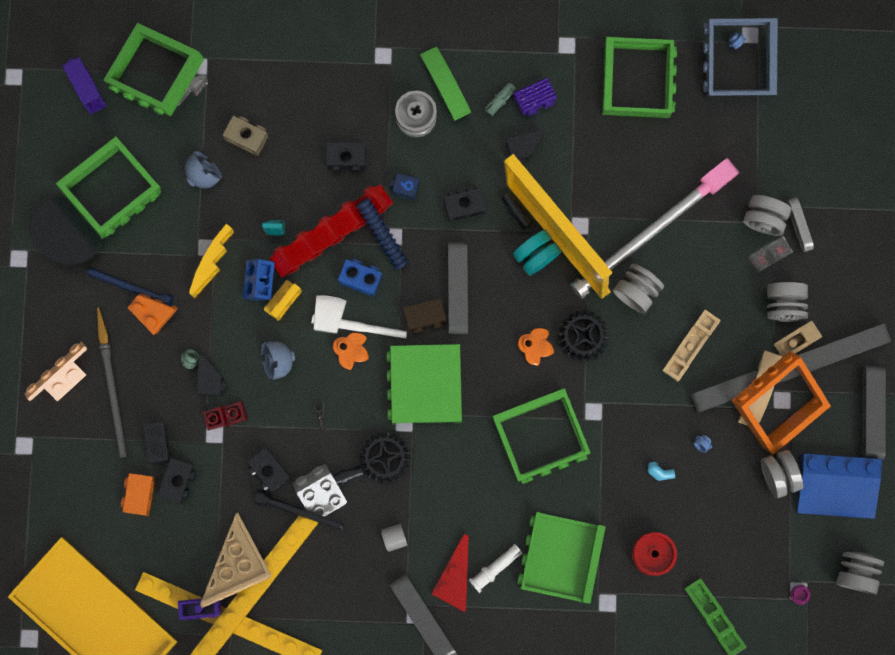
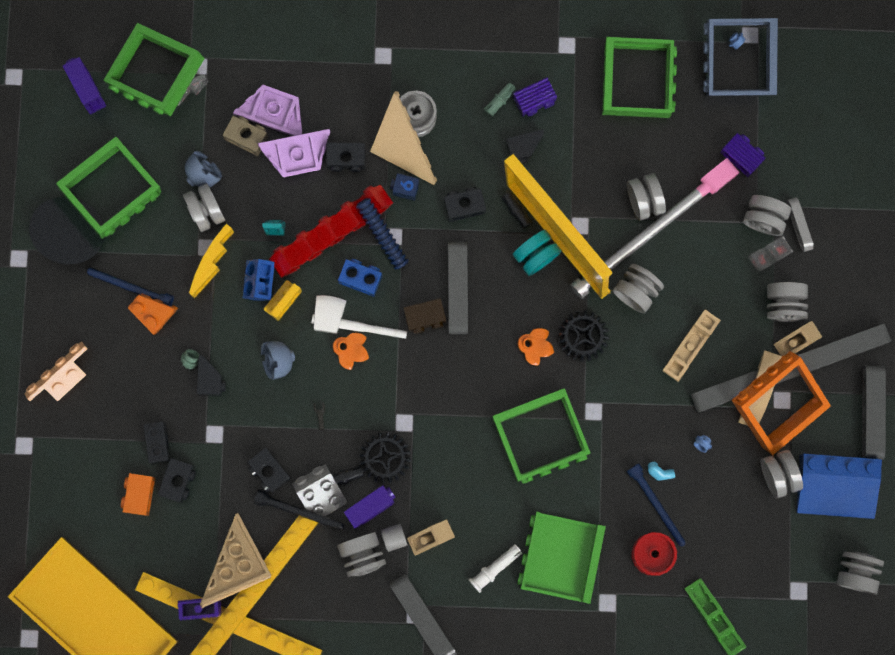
(106, 354): dark grey piece -> none
(204, 207): none -> light grey wheel
(225, 416): dark red slope -> none
(273, 110): none -> lavender wing
(296, 153): none -> lavender wing
(361, 554): none -> light grey wheel
(370, 506): none -> dark purple window
(400, 143): none -> tan tile
(424, 384): bright green panel -> none
(430, 537): none -> tan slope
(445, 83): bright green slope -> none
(453, 582): red wing -> none
(637, 474): none -> dark blue piece
(646, 196): none -> light grey wheel
(743, 154): none -> dark purple brick
(800, 594): magenta plate -> none

